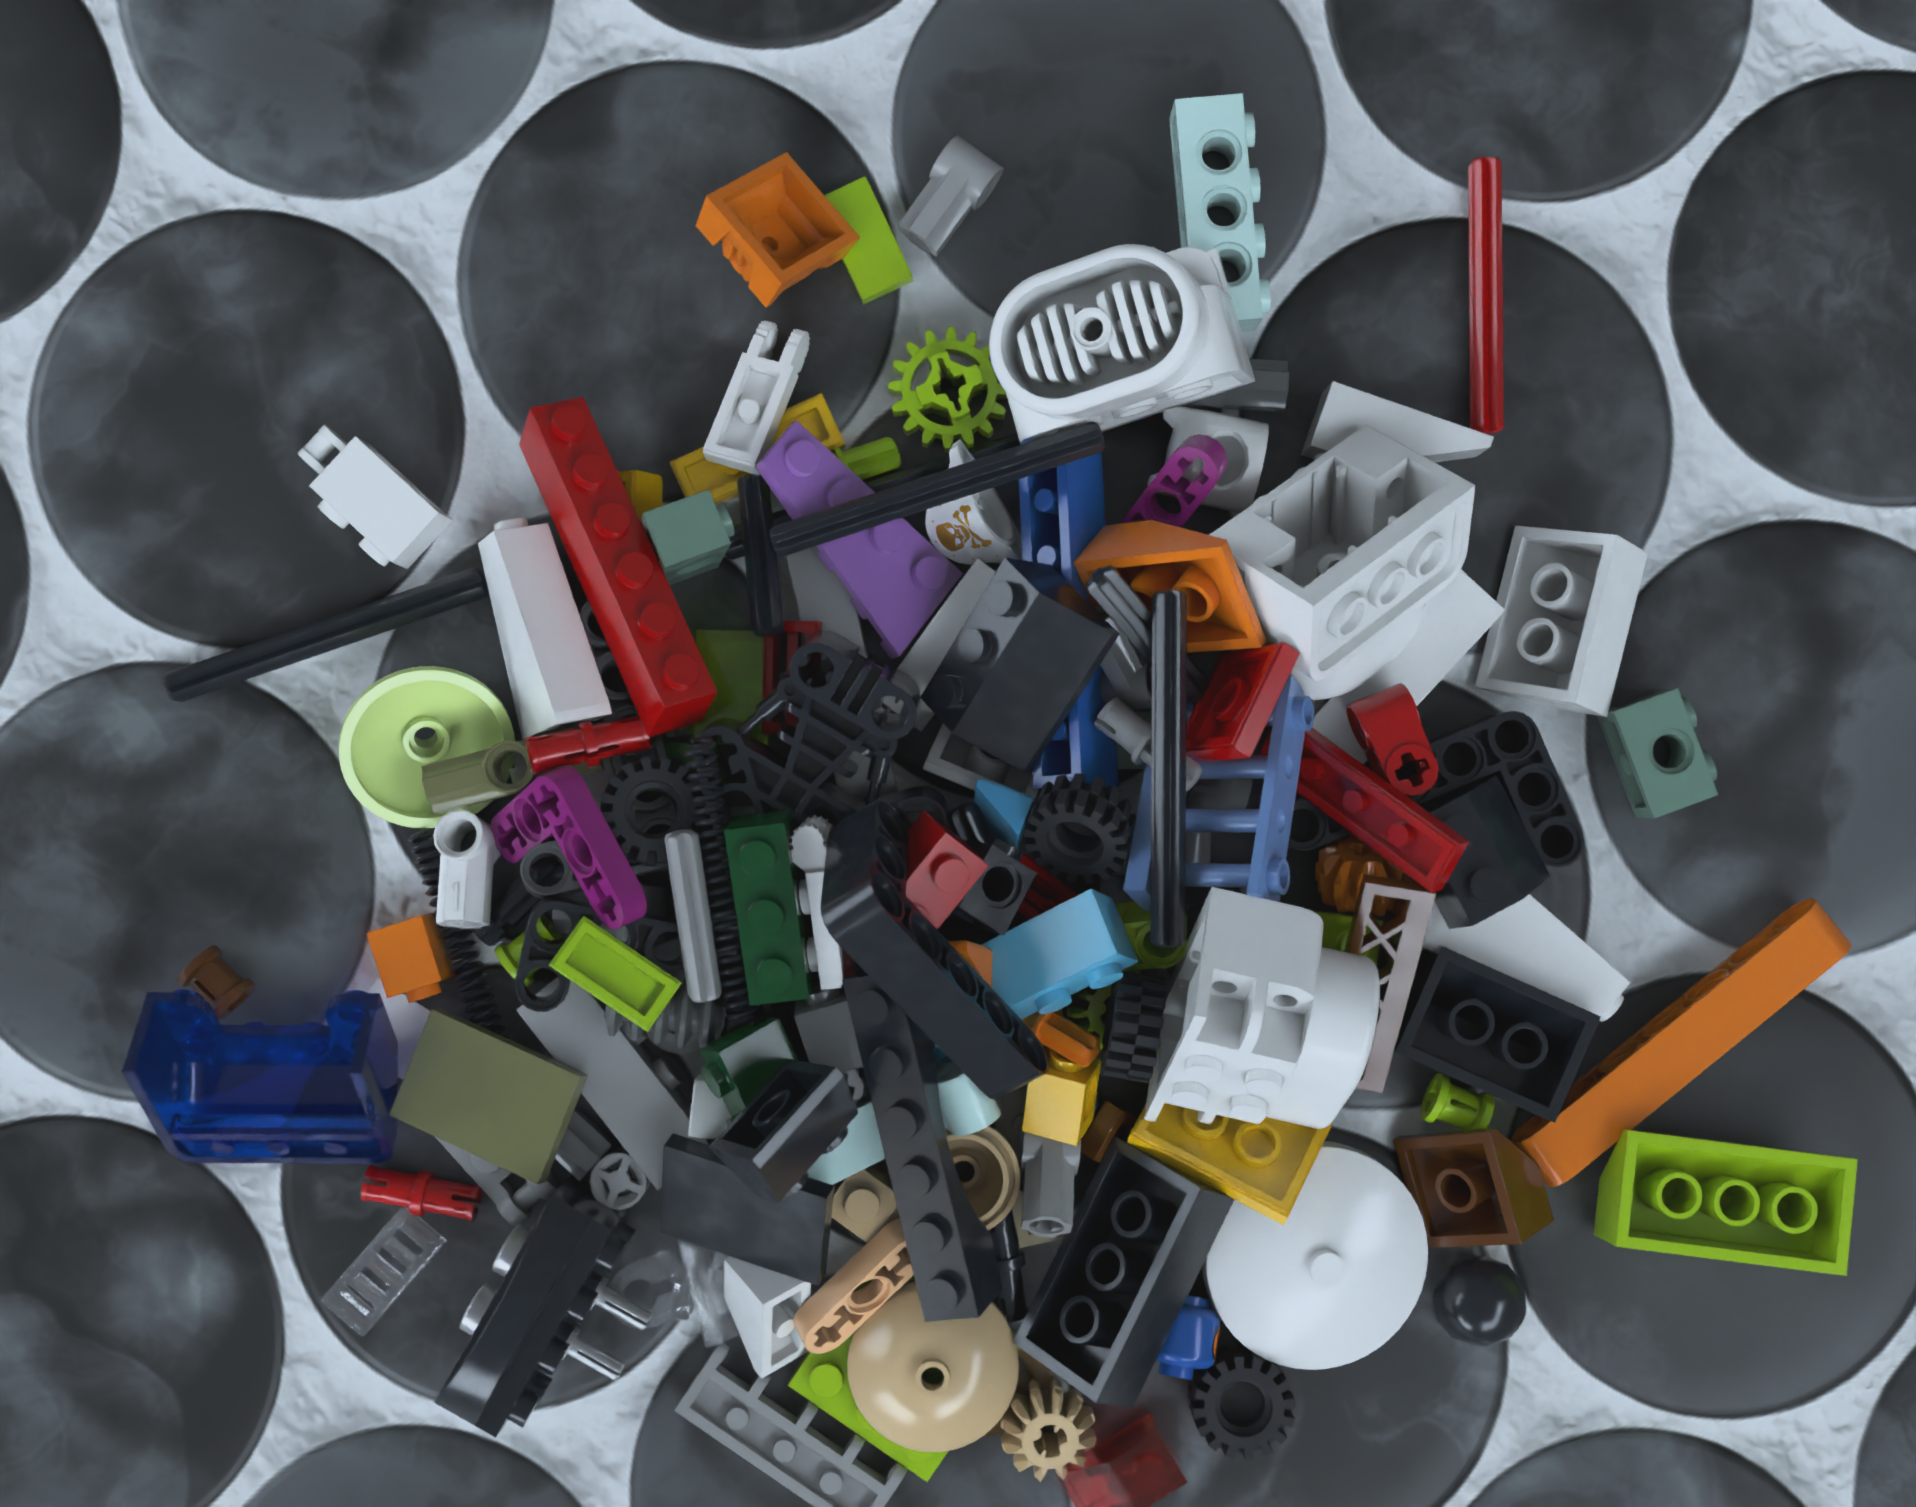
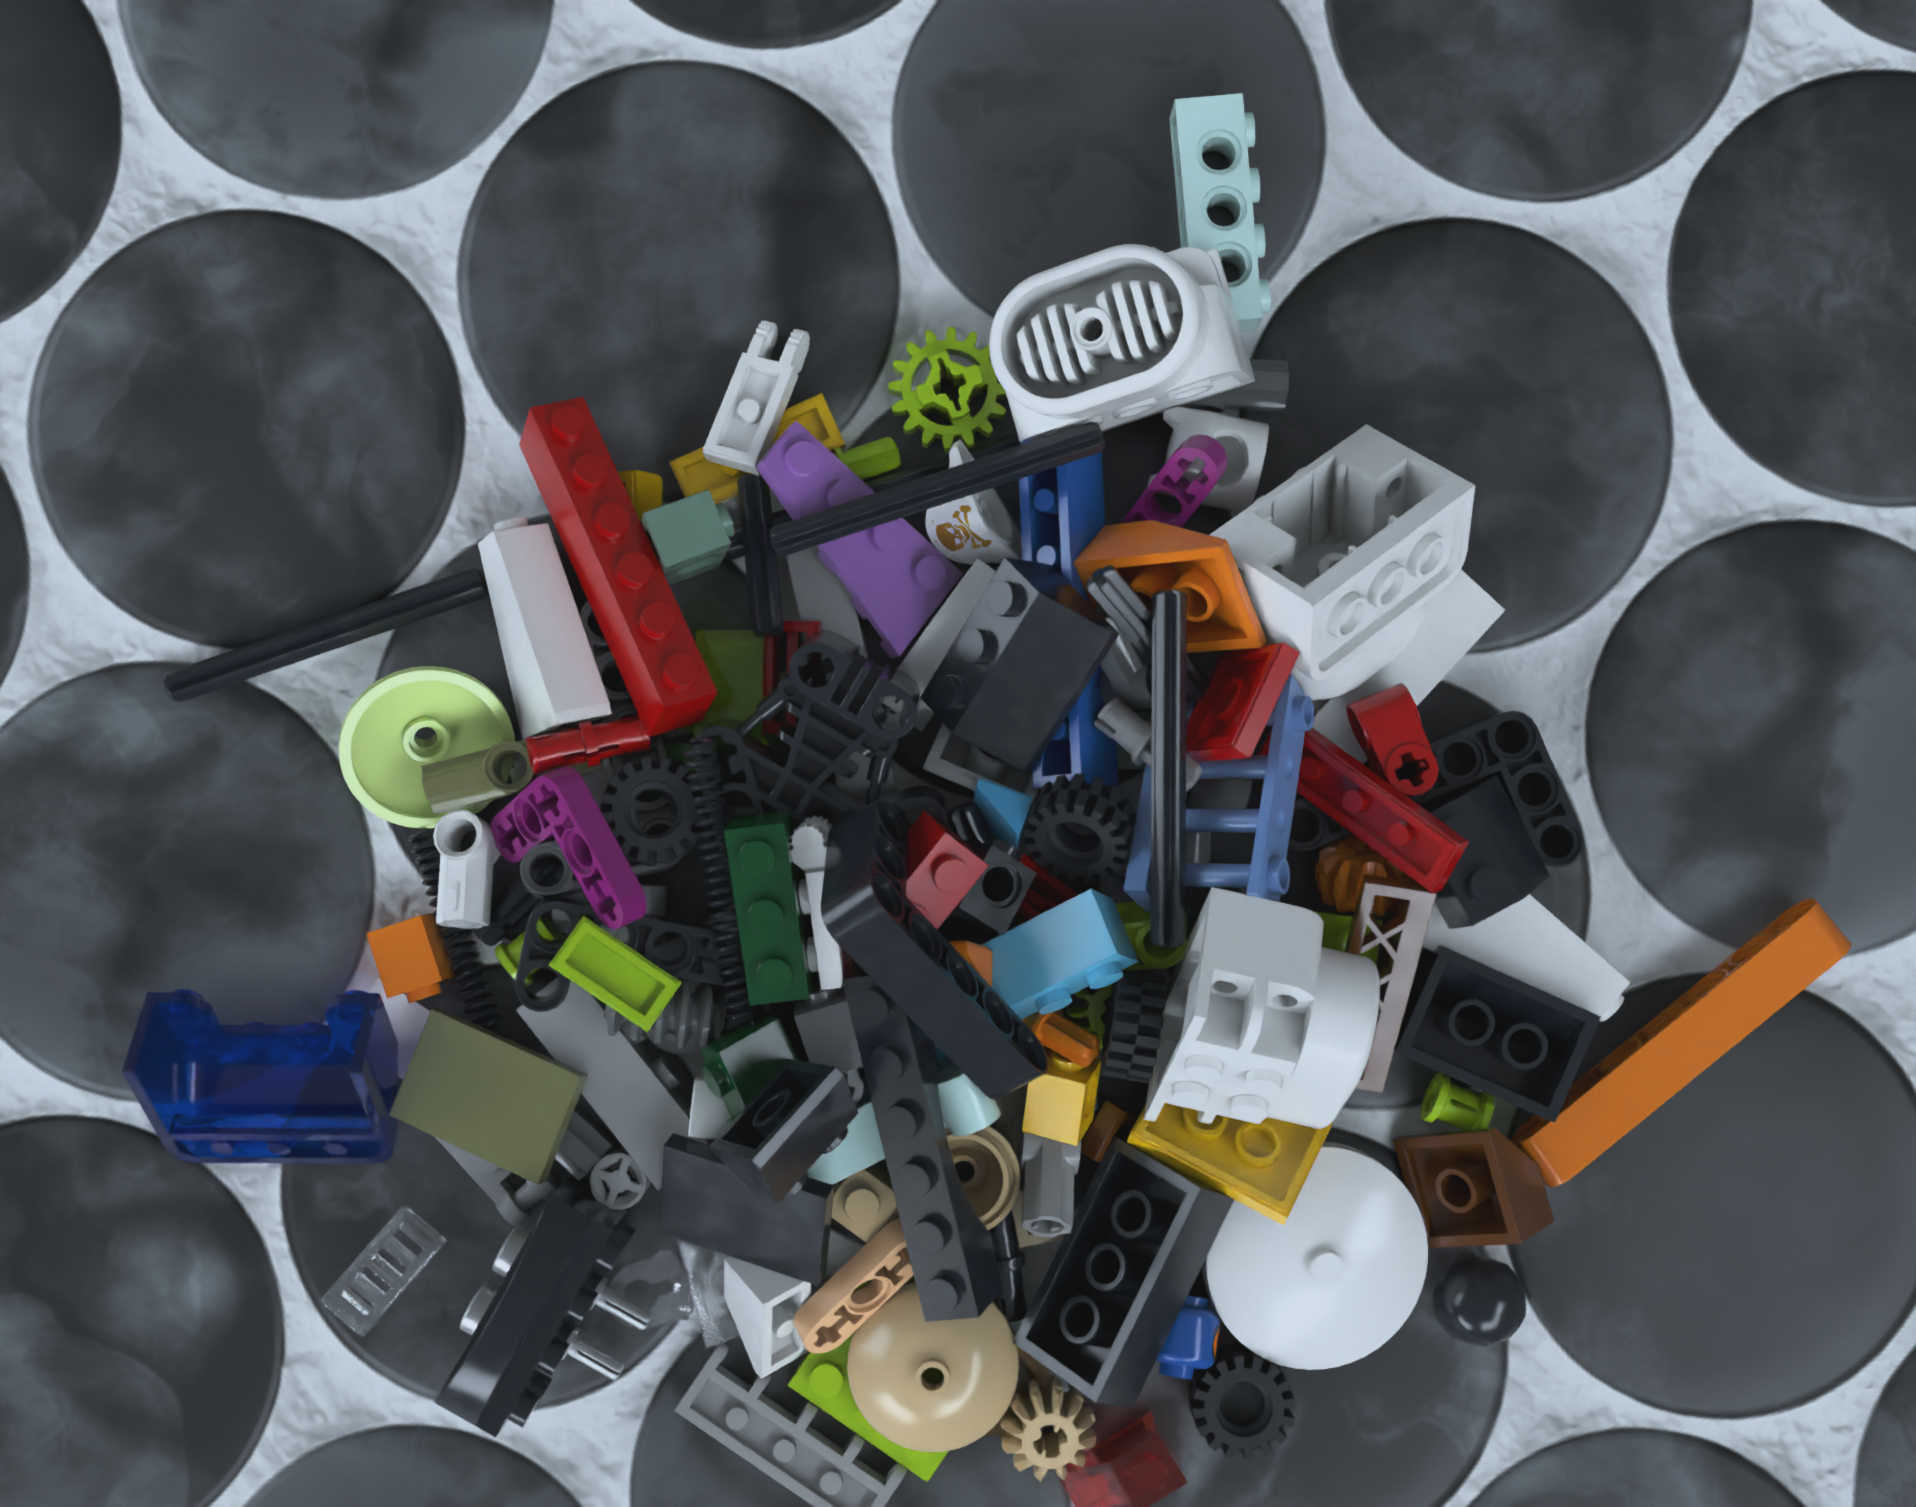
(216, 982): reddish brown bush -> none
(373, 498): white brick -> none
(421, 1193): red pin -> none
(693, 915): light grey axle -> none
(775, 227): orange brick -> none
(875, 259): lime tile -> none
(957, 183): light grey piece -> none
(1346, 410): white slope -> none
(1485, 295): red axle -> none
(1562, 619): white slope -> none
(1631, 735): sand green brick -> none
(1727, 1202): lime slope -> none

